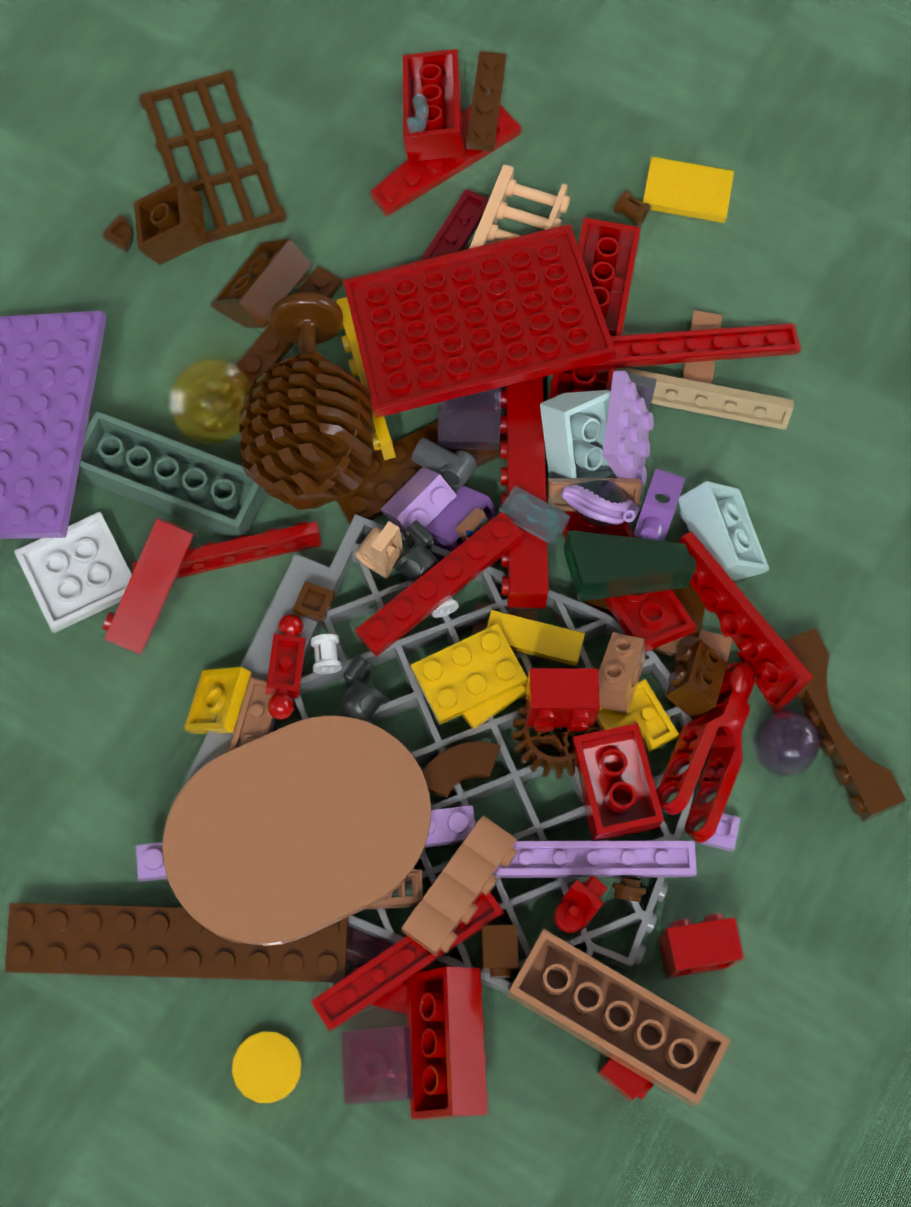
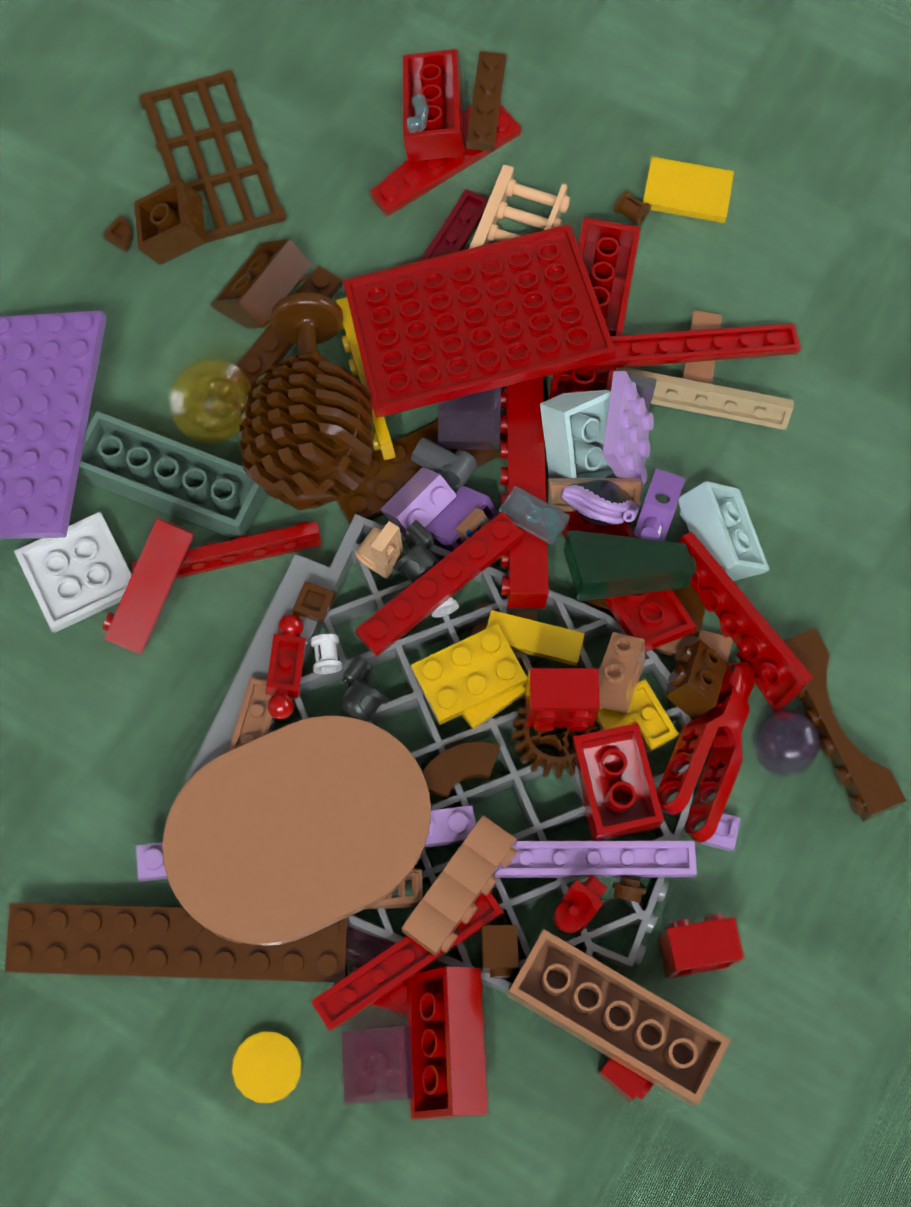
(217, 691): yellow plate -> none

